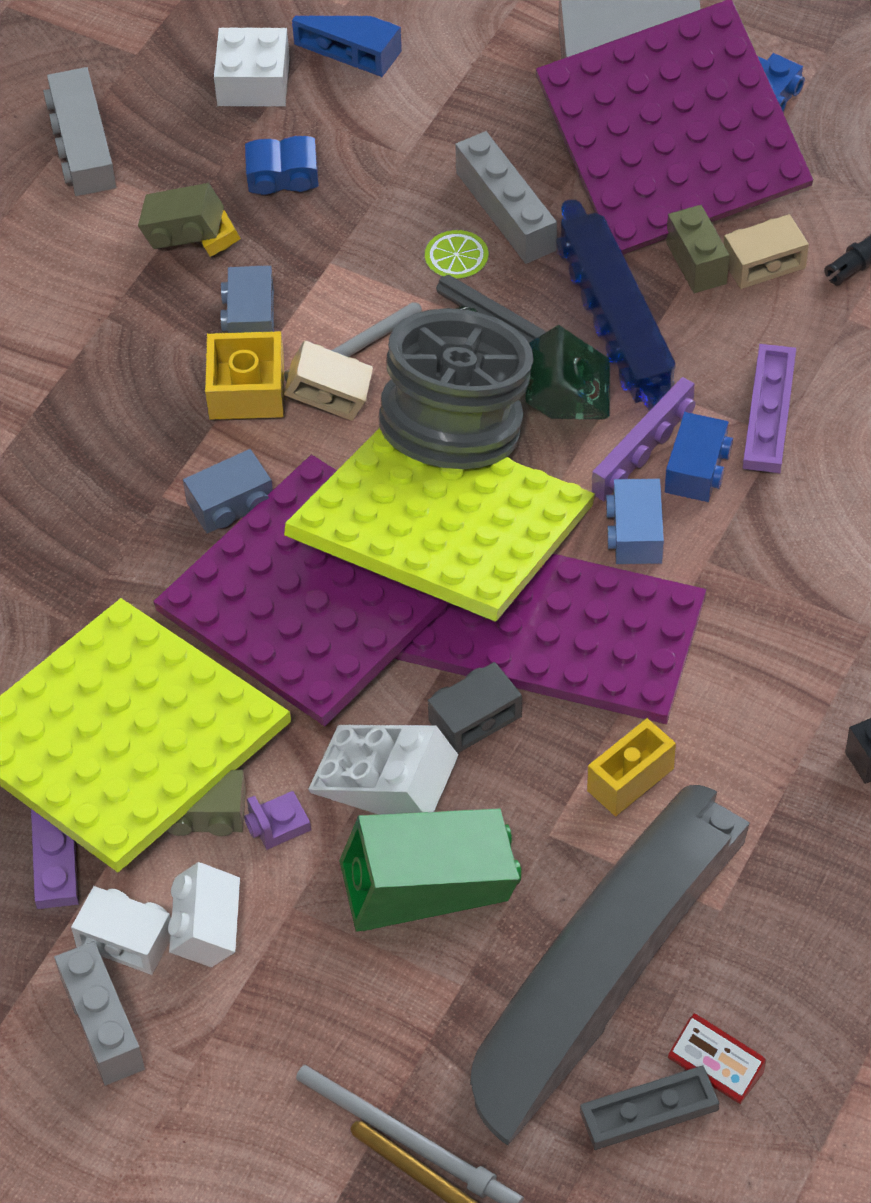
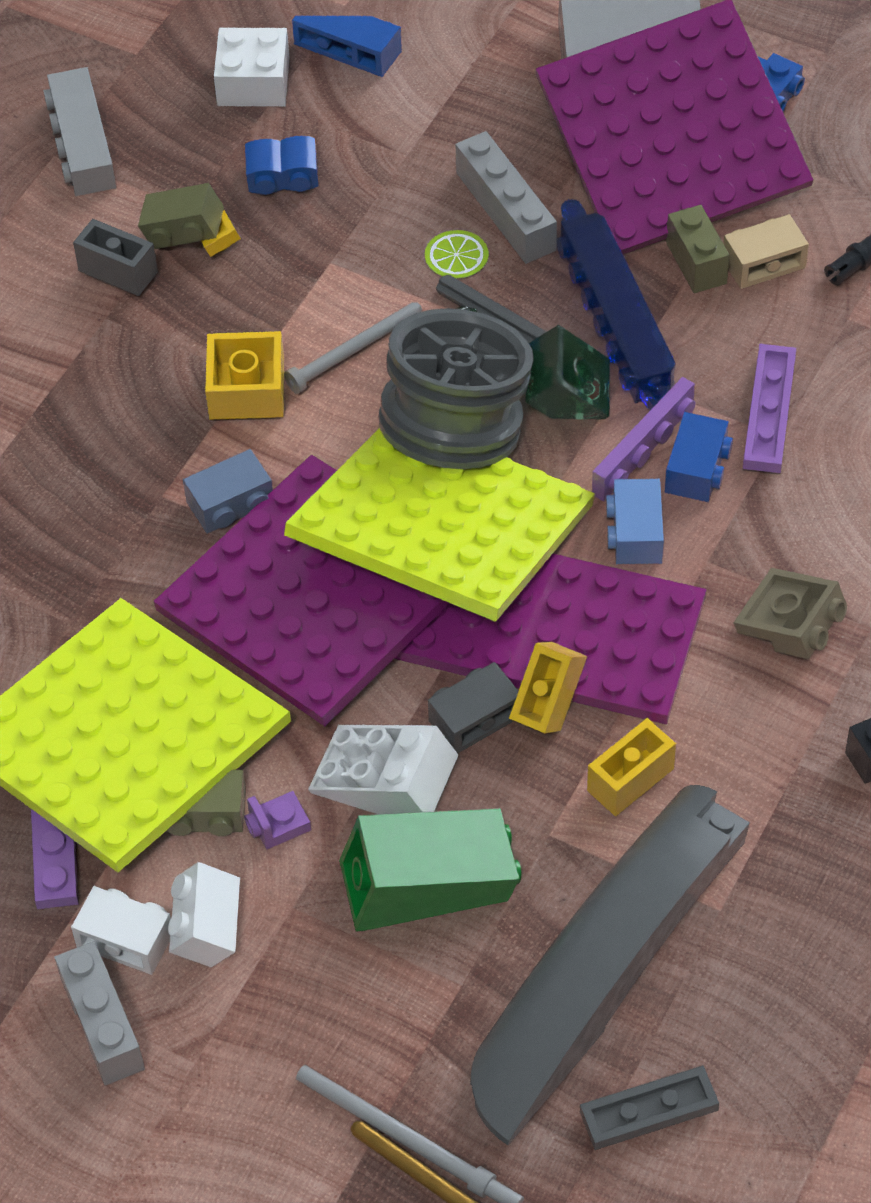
(115, 257): none -> dark grey brick
(248, 300): sand blue brick -> none
(328, 380): tan brick -> none
(548, 687): none -> yellow brick
(728, 1062): slope -> none
(792, 612): none -> dark tan plate

